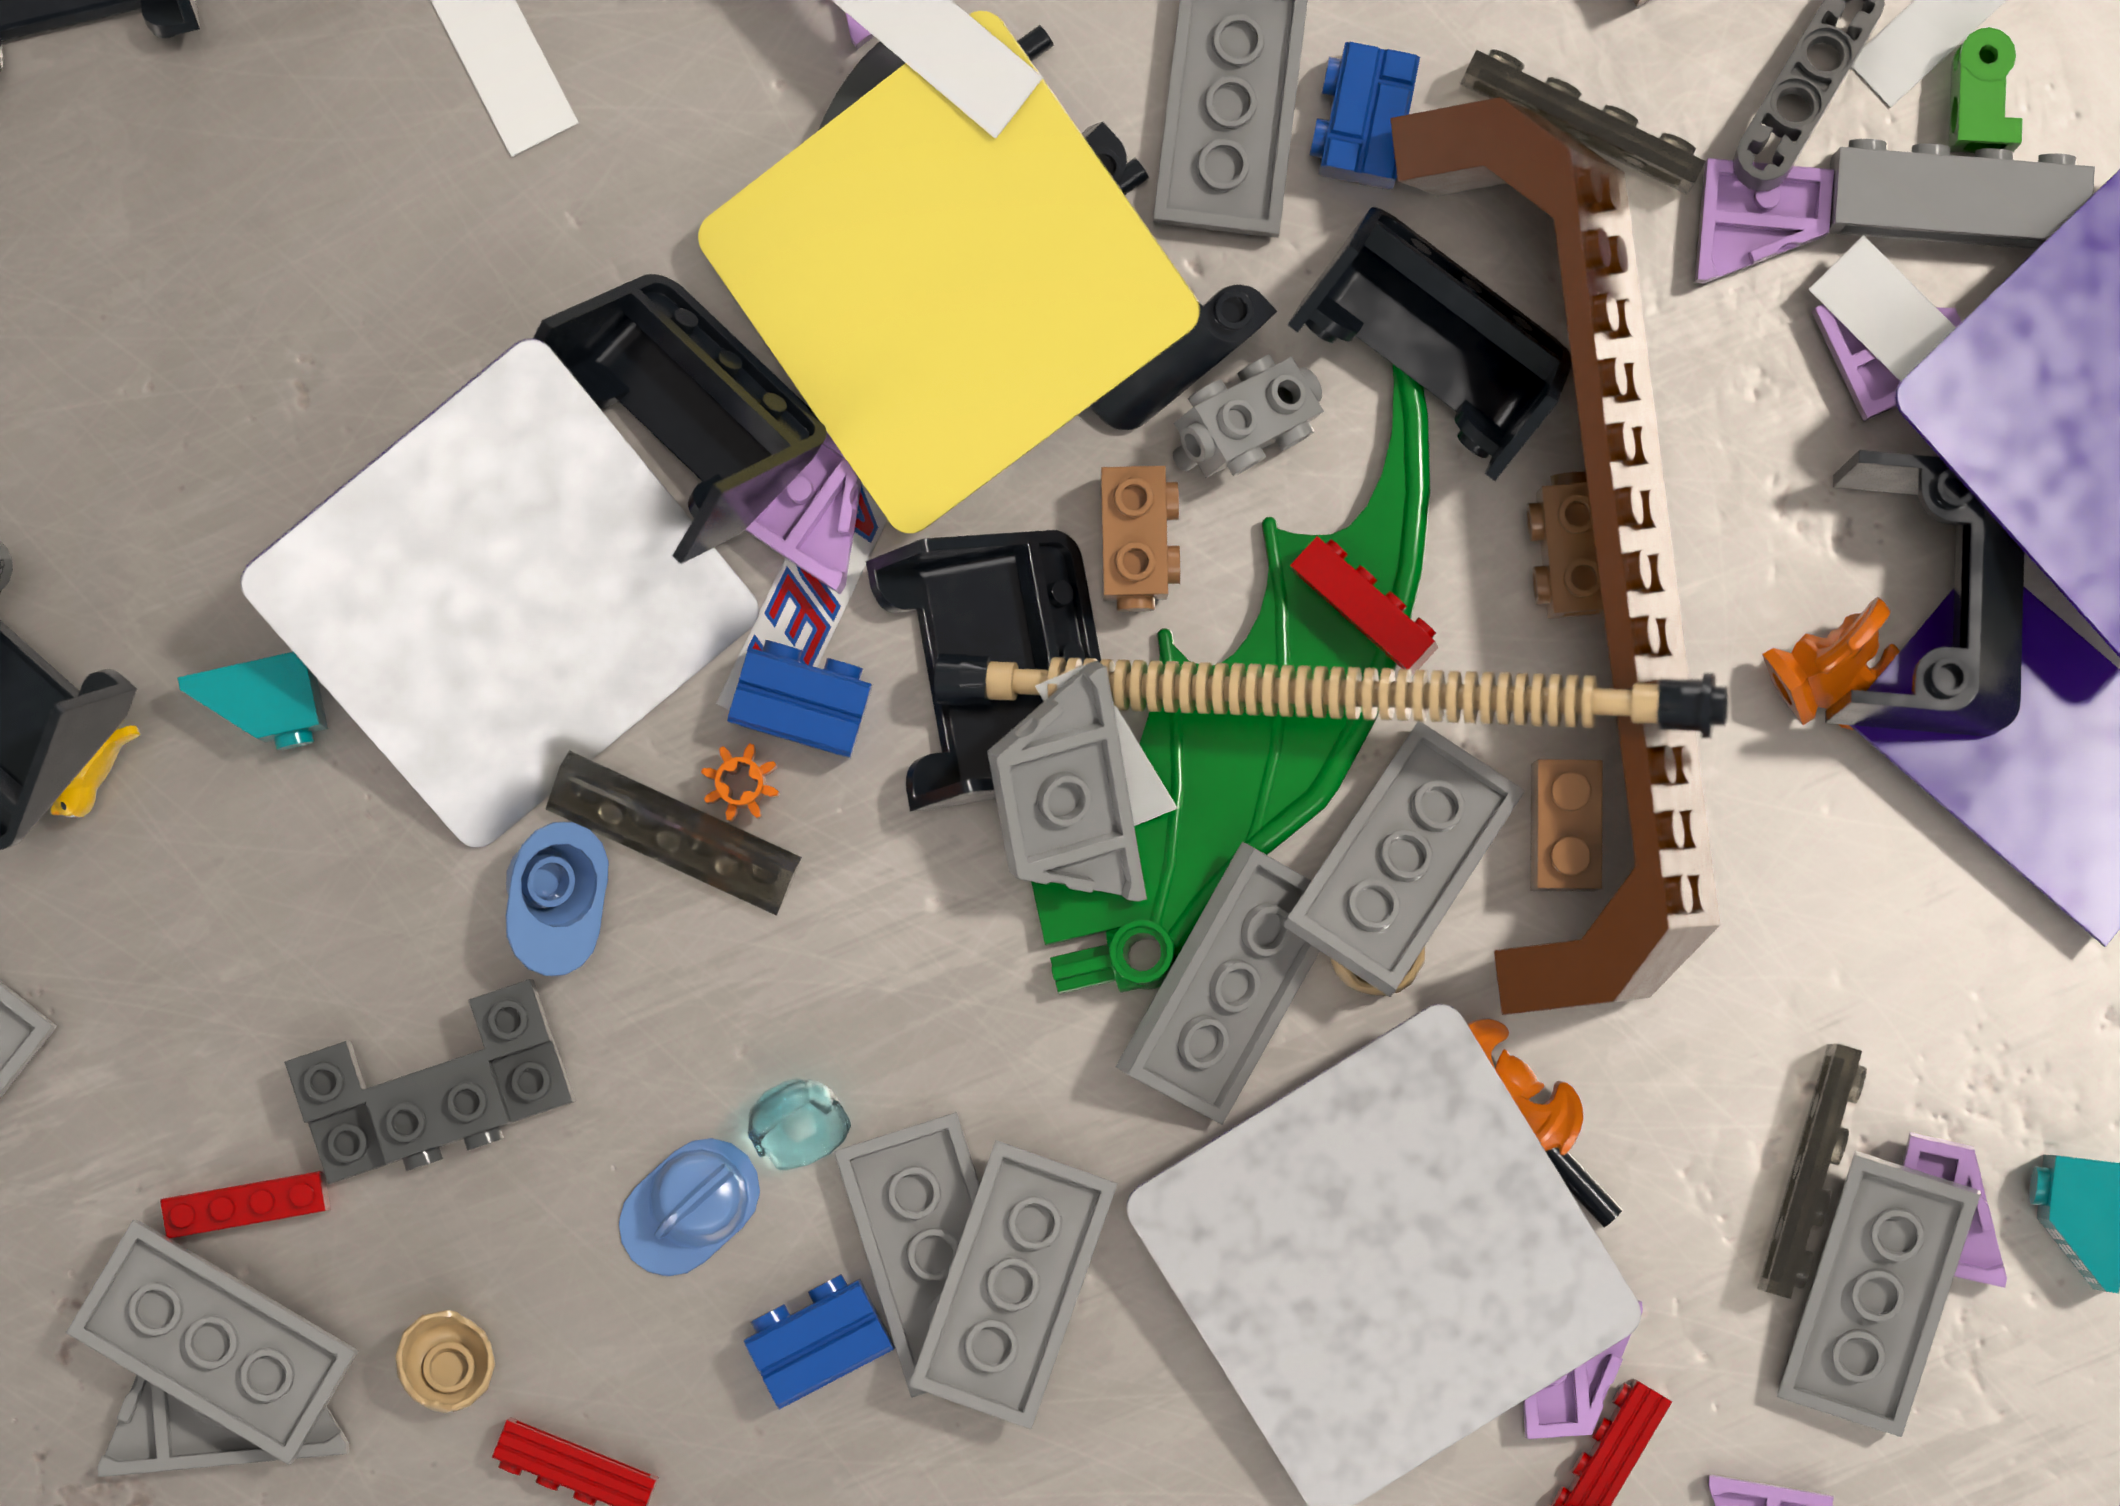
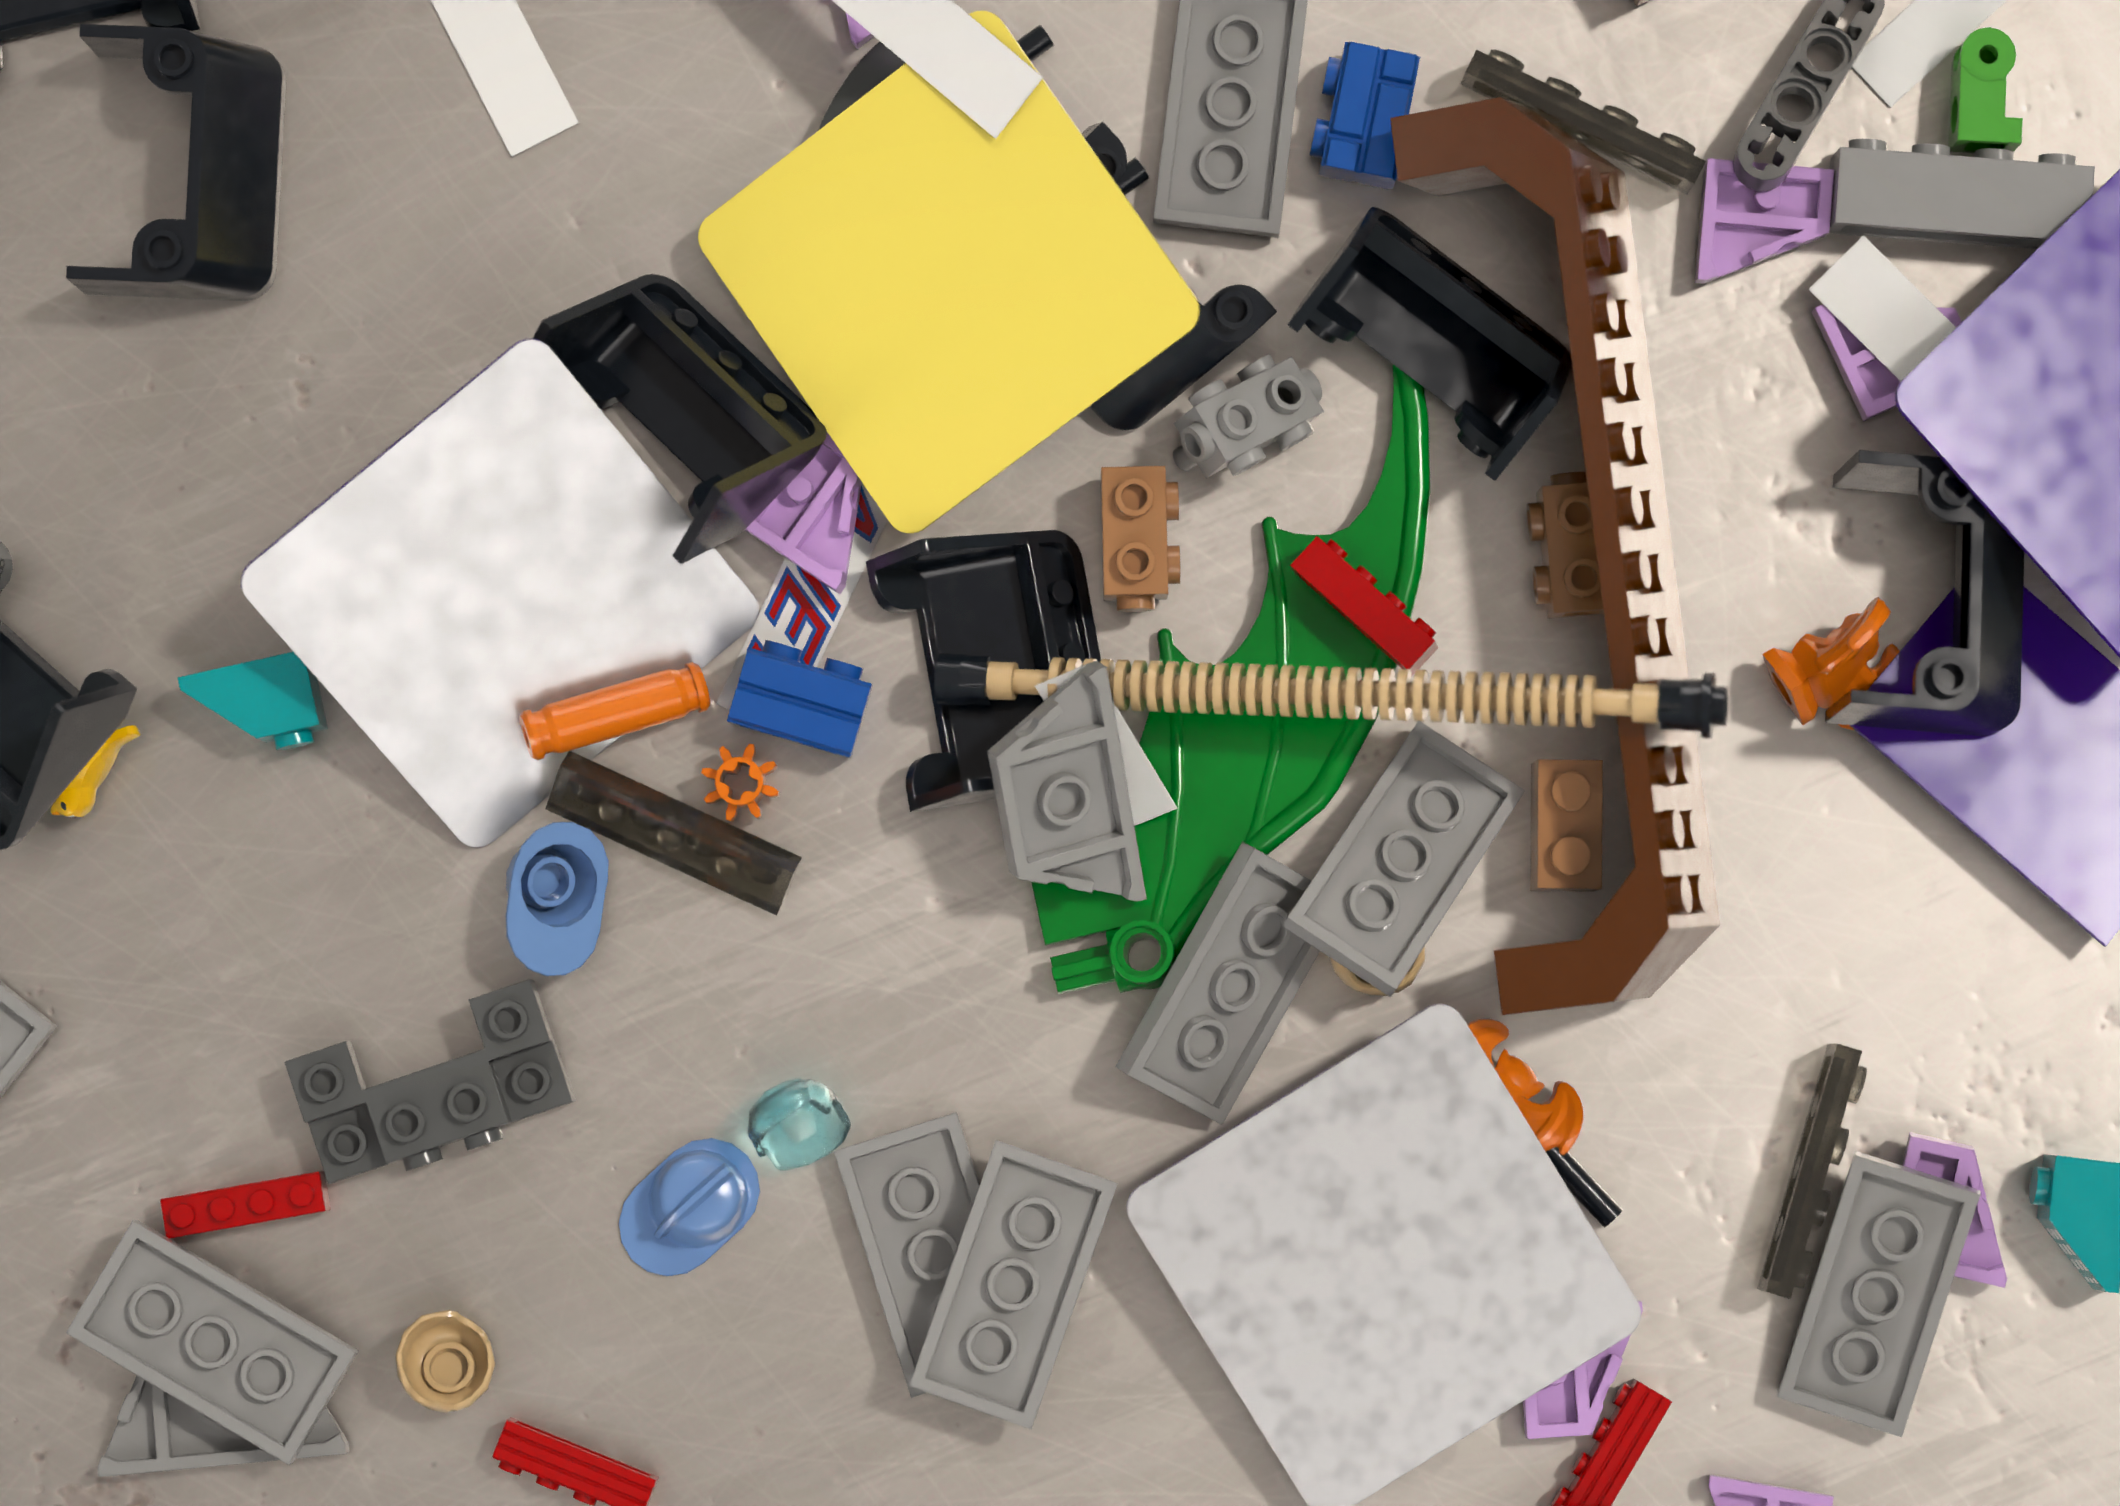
(233, 169): none -> black windscreen
(614, 711): none -> orange axle
(817, 1342): blue brick -> none

